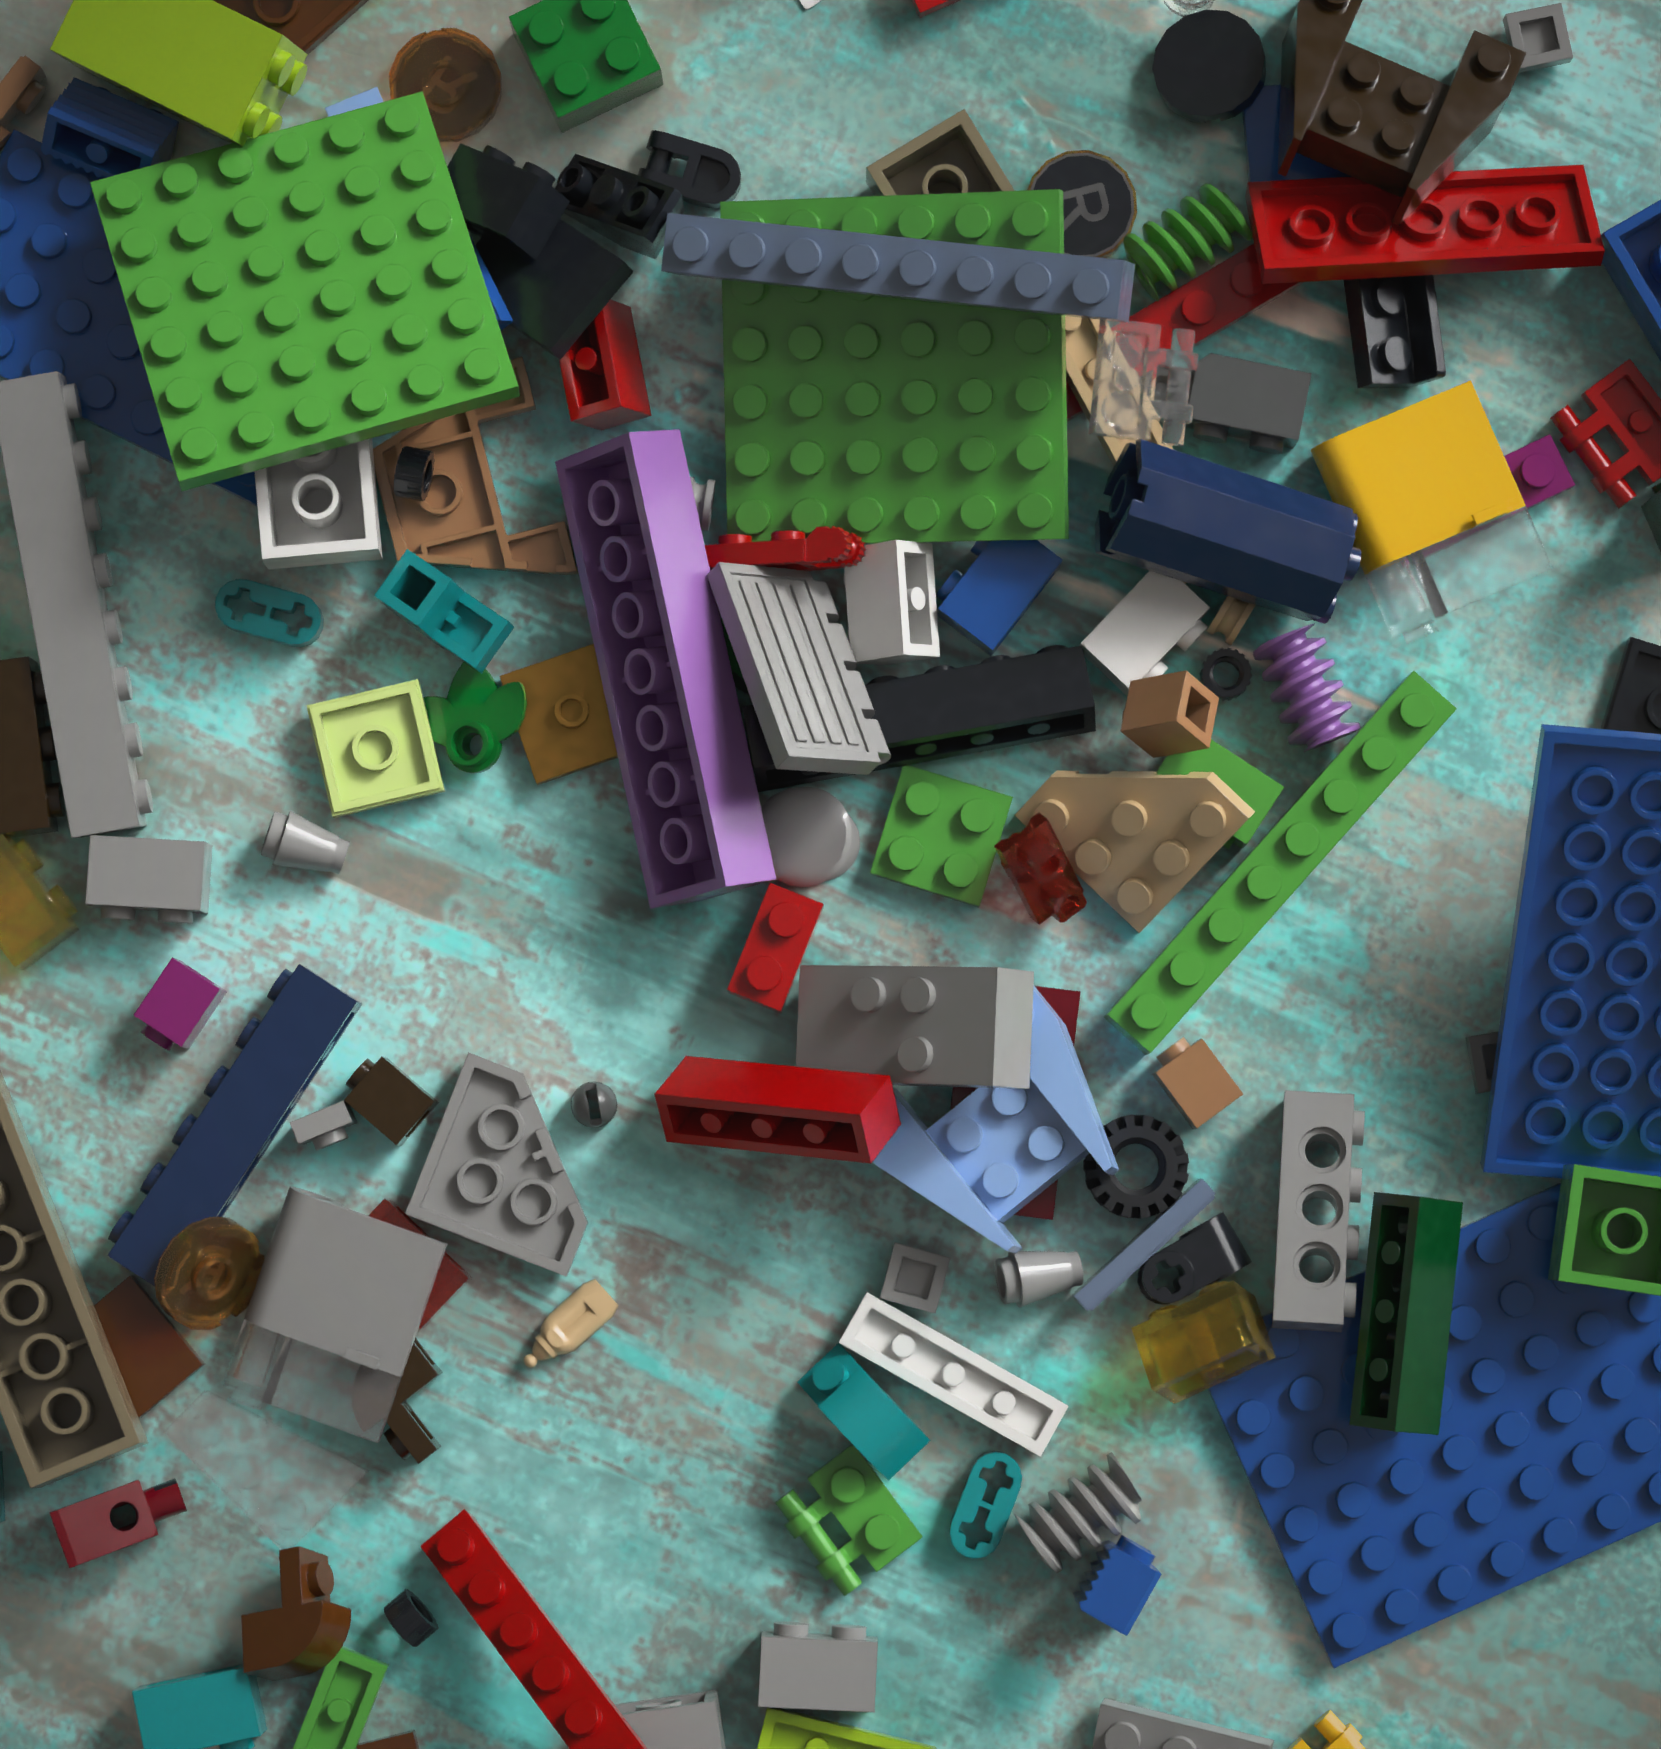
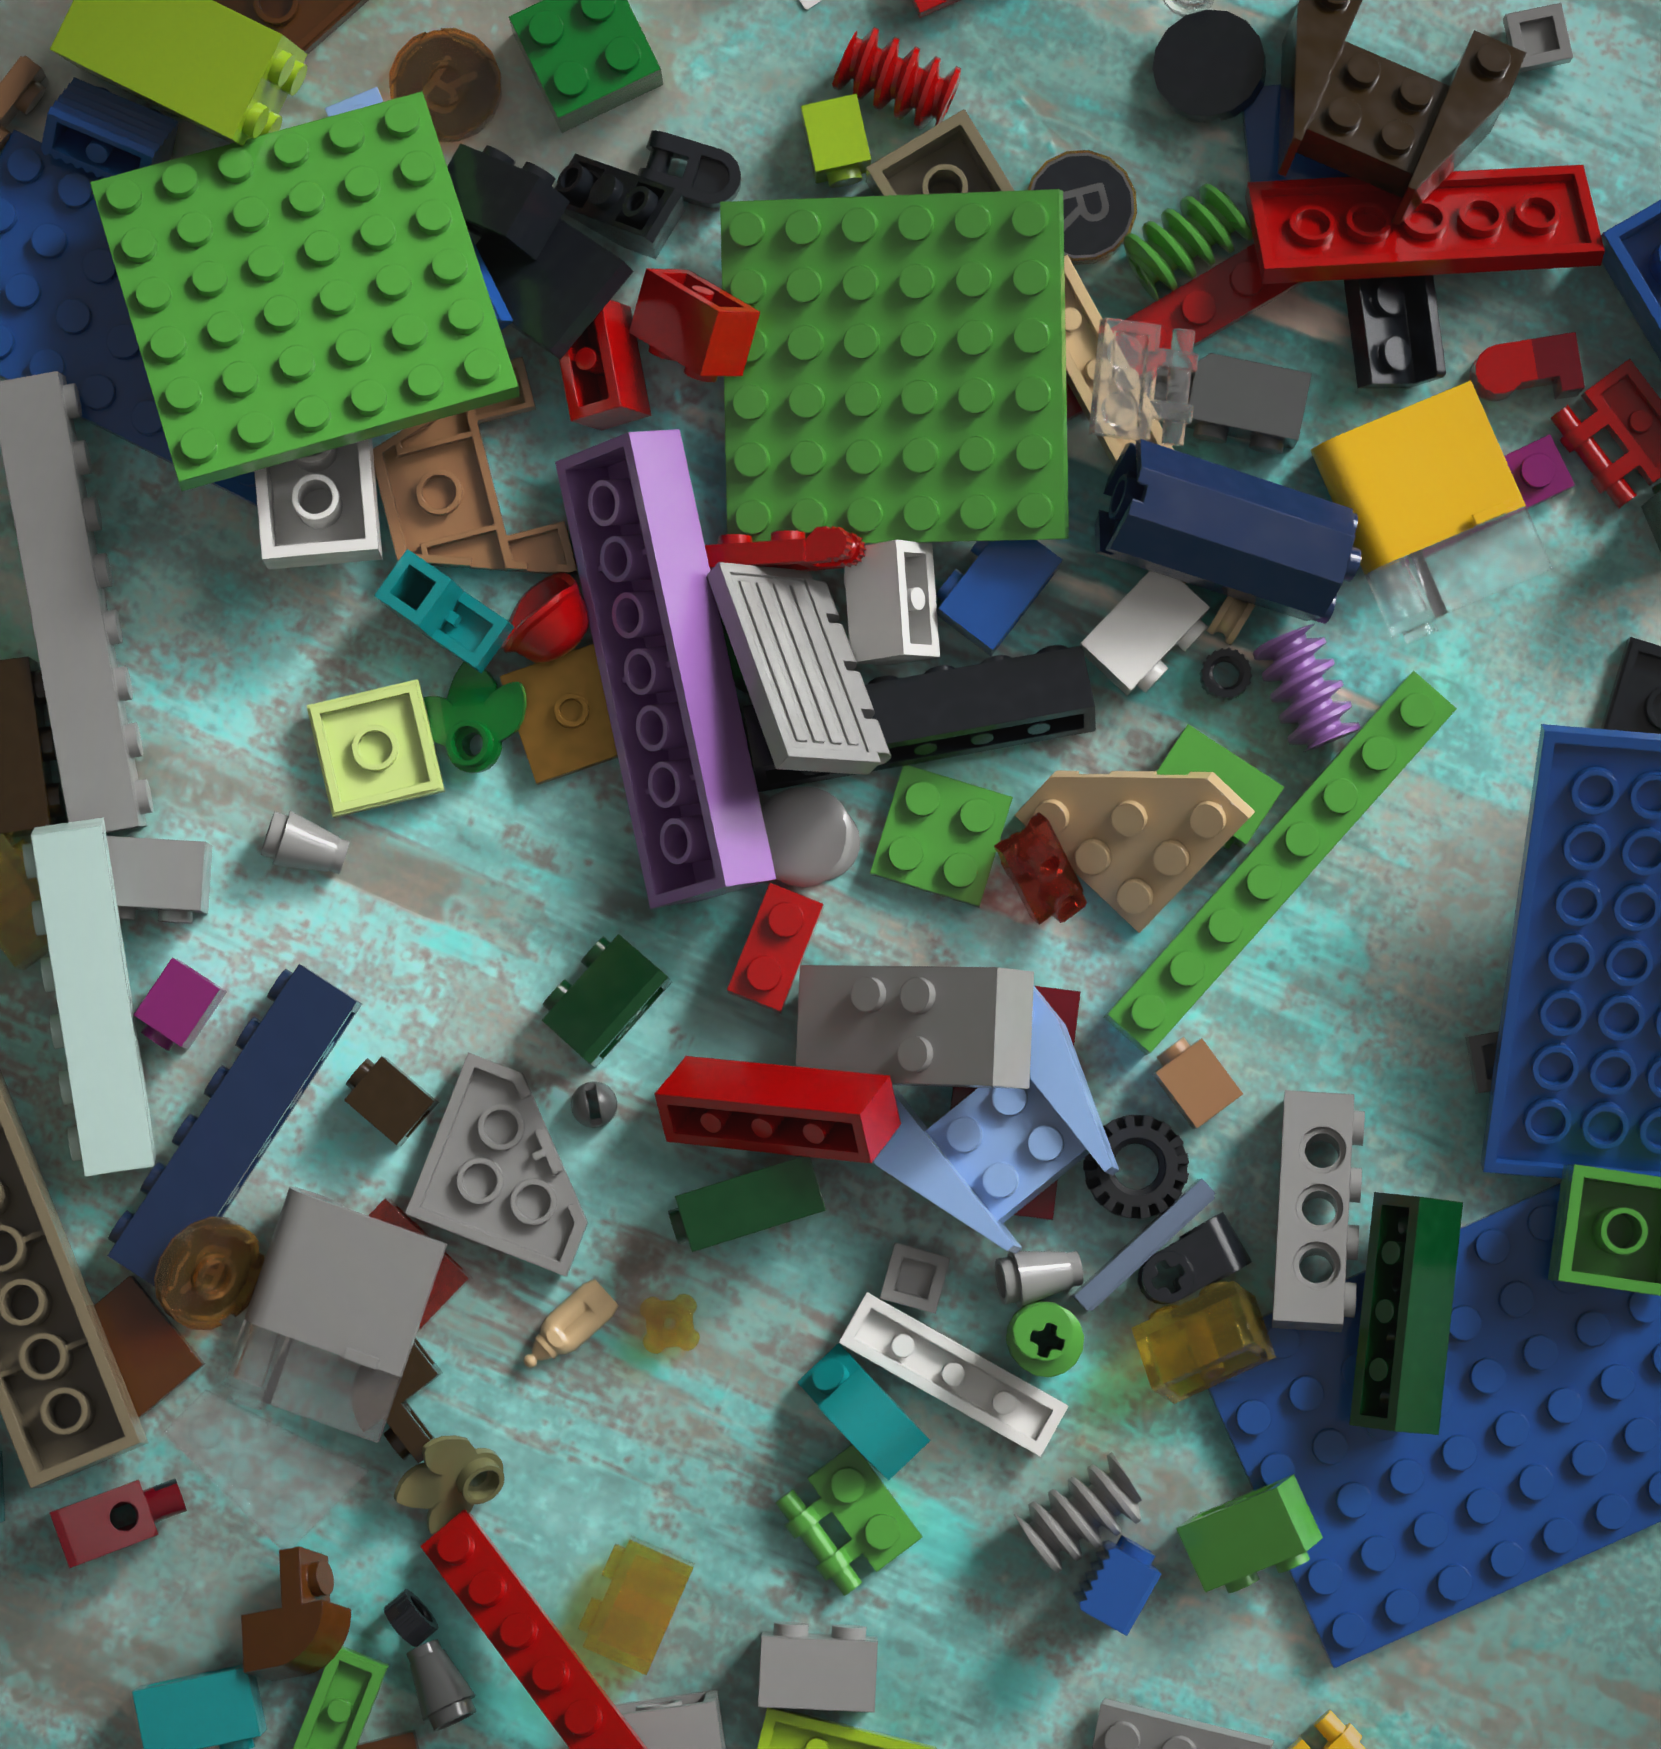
(92, 996): none -> light aqua brick
(265, 626): teal beam -> none
(324, 1126): light grey plate -> none
(414, 473): black axle -> none
(439, 1686): none -> dark grey cone
(450, 1479): none -> olive plate
(548, 620): none -> red helmet
(604, 999): none -> dark green slope
(637, 1603): none -> clear yellow brick
(660, 1337): none -> clear yellow plate
(694, 323): none -> red brick
(704, 501): light grey bush -> none
(747, 1204): none -> dark green brick
(836, 140): none -> lime brick
(897, 79): none -> red piece
(898, 267): sand blue brick -> none
(998, 1511): teal beam -> none
(1054, 1359): none -> bright green piece
(1169, 714): medium nougat brick -> none
(1249, 1535): none -> bright green brick
(1529, 364): none -> leg

